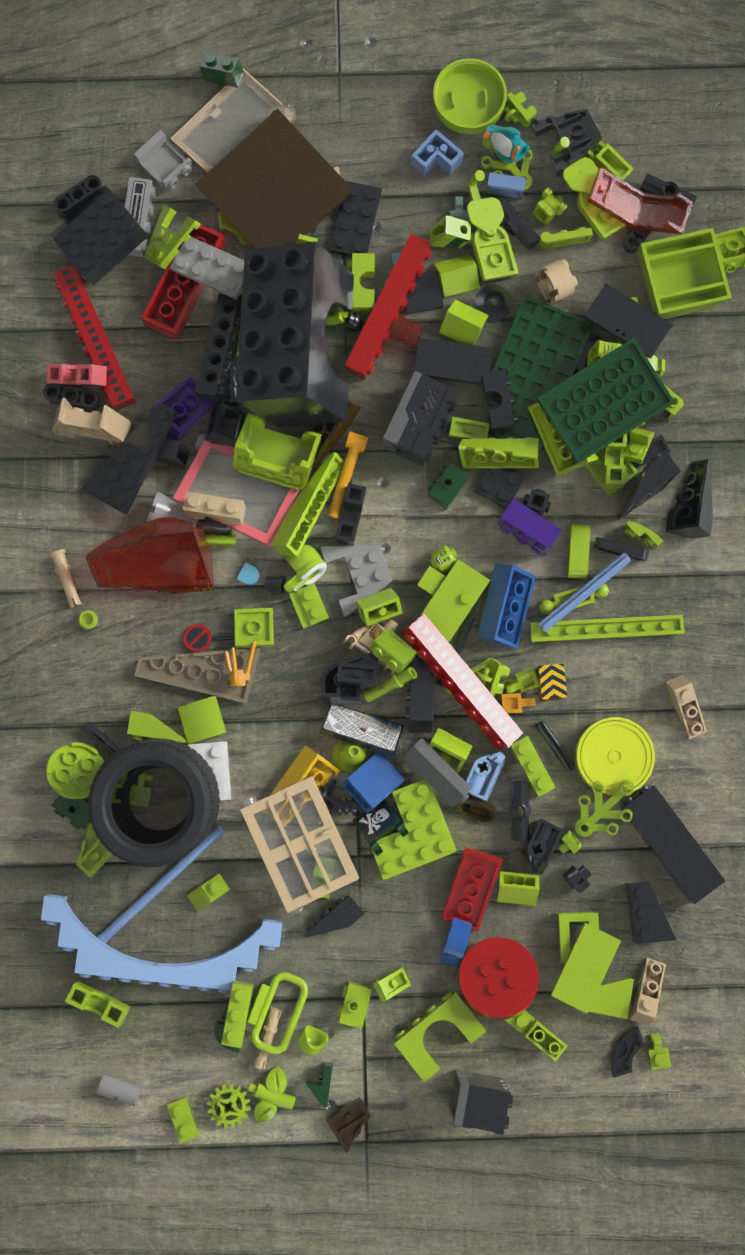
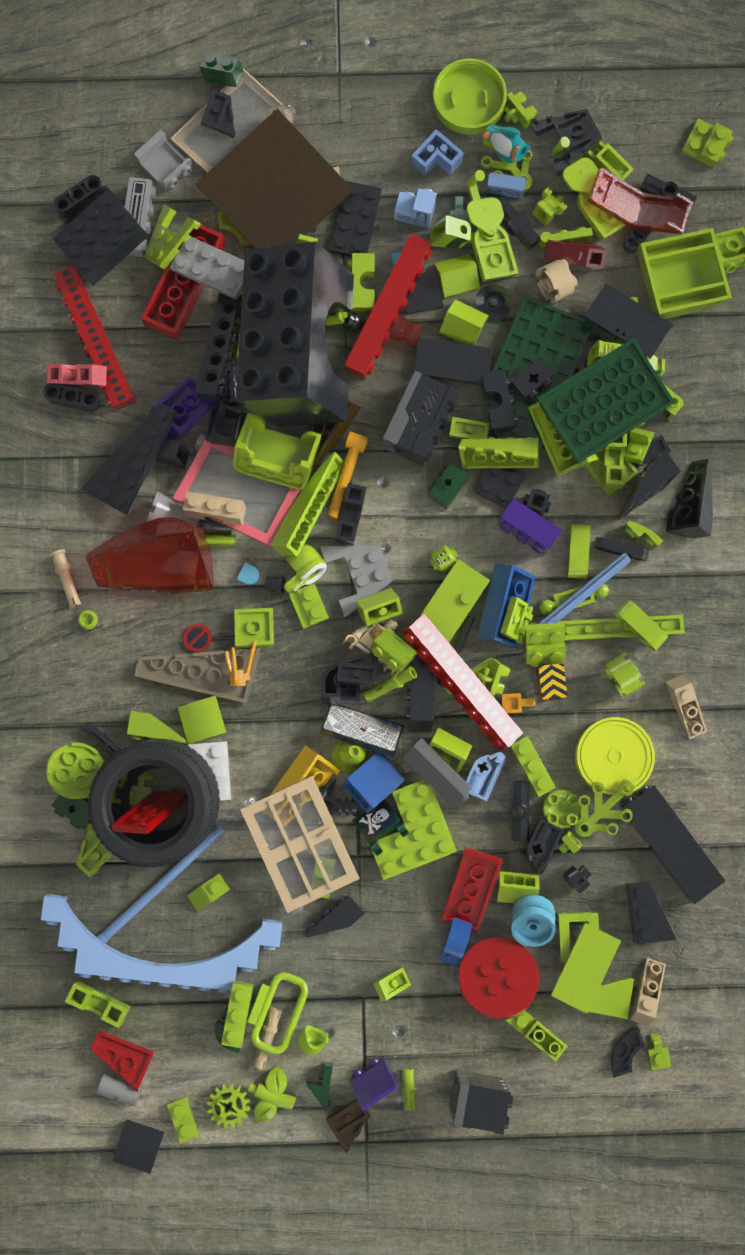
(97, 425): tan wedge -> none
(123, 1057): none -> red wing
(138, 1146): none -> black slope
(149, 812): none -> red tile
(219, 114): none -> black wing
(355, 1004): lime brick -> none
(373, 1083): none -> dark purple slope
(408, 1089): none -> lime axle
(411, 1041): lime arch -> none
(416, 209): none -> light blue brick
(431, 581): lime panel -> none
(477, 809): dark brown plate -> none
(516, 619): none -> lime plate
(524, 681): lime plate -> none
(533, 921): none -> medium azure wheel
(536, 370): none -> black brick
(545, 644): none -> lime plate
(555, 745): black axle -> none
(561, 809): none -> lime dish
(576, 253): none -> dark red slope
(624, 674): none -> lime brick
(641, 625): none -> lime beam
(708, 142): none -> lime plate

